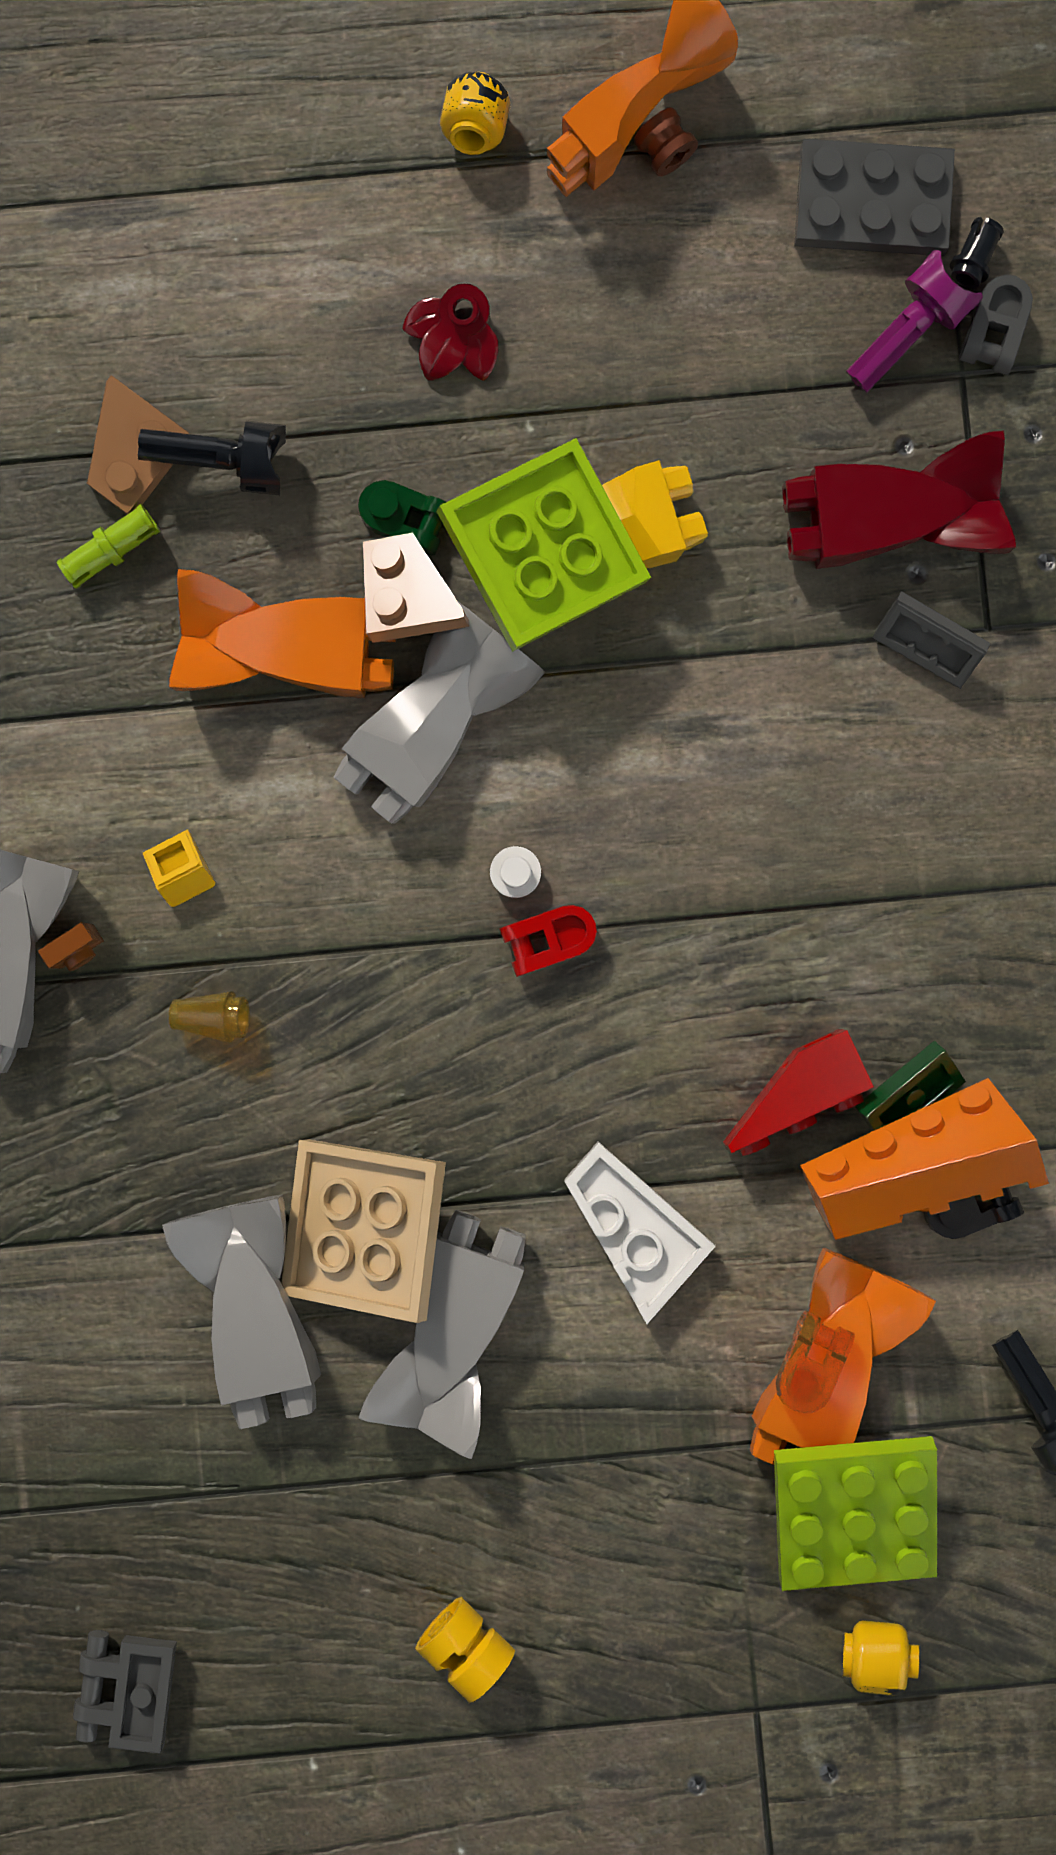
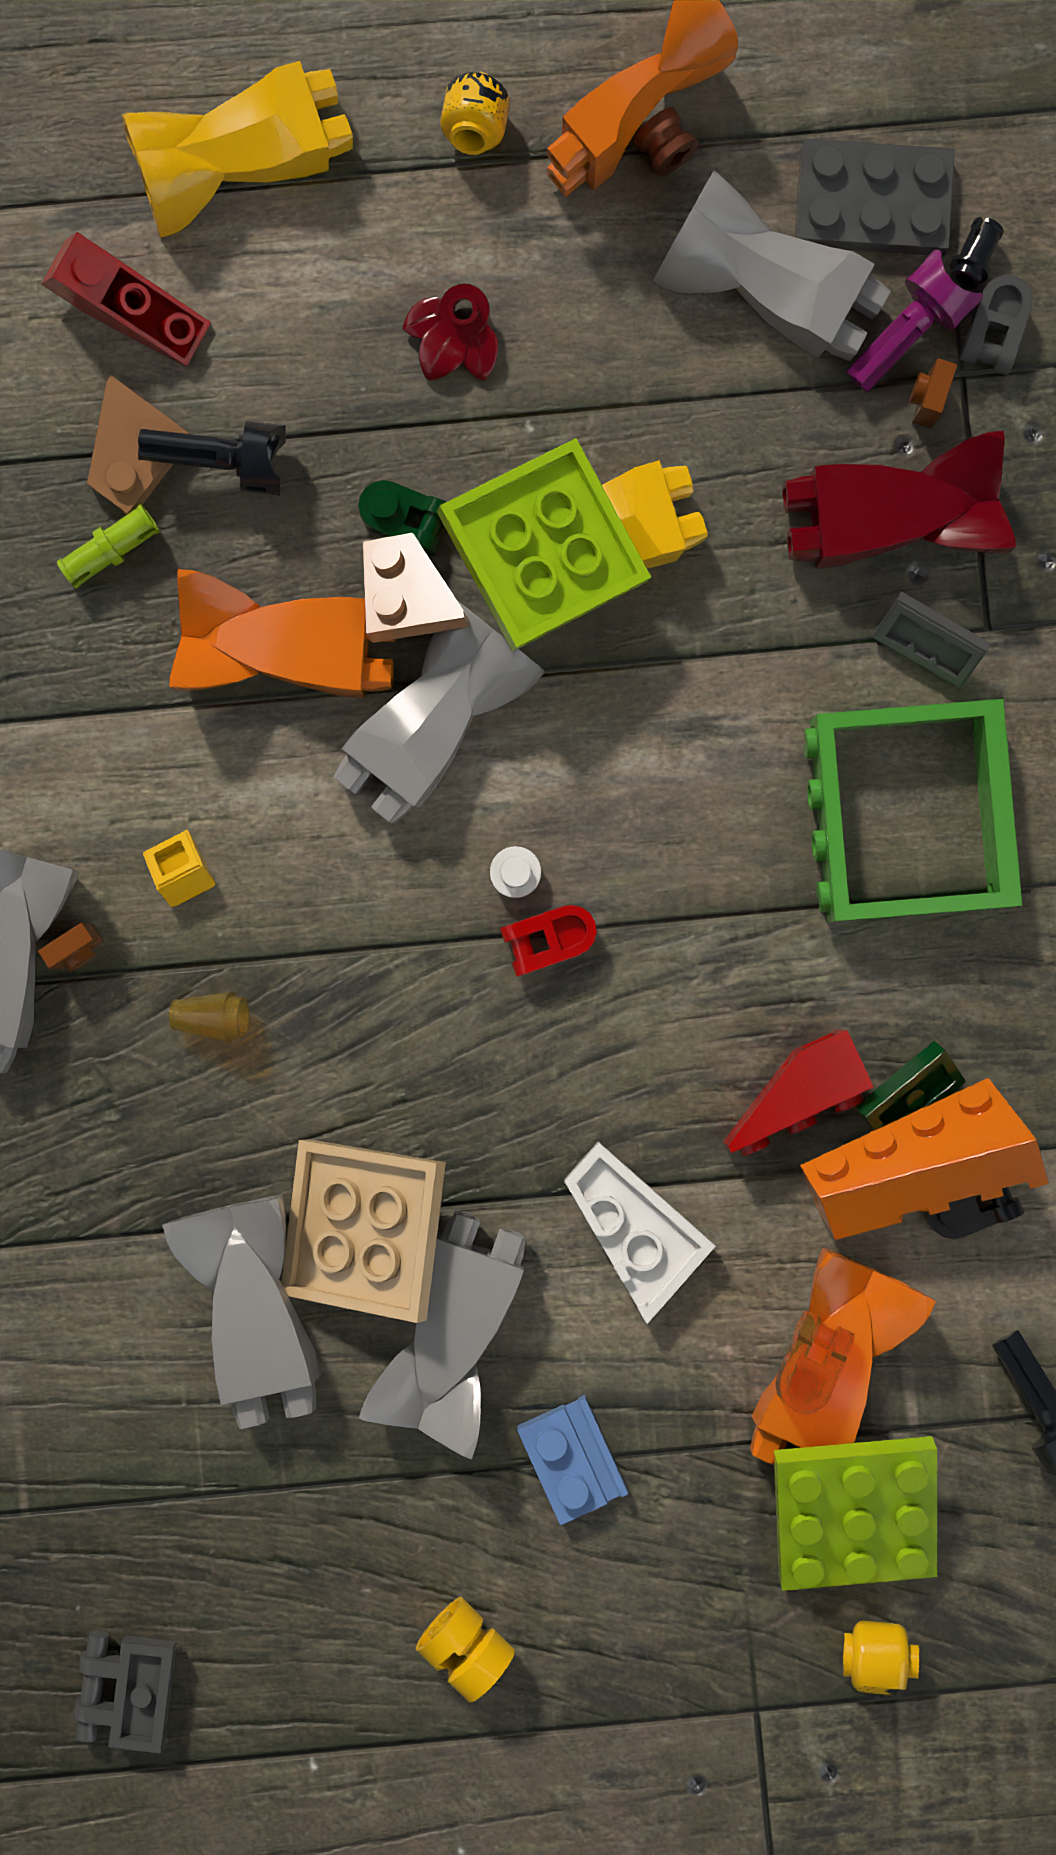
(124, 299): none -> red slope
(254, 137): none -> yellow hips
(572, 1460): none -> medium blue plate
(788, 280): none -> light grey hips
(931, 392): none -> dark orange plate
(994, 804): none -> bright green window

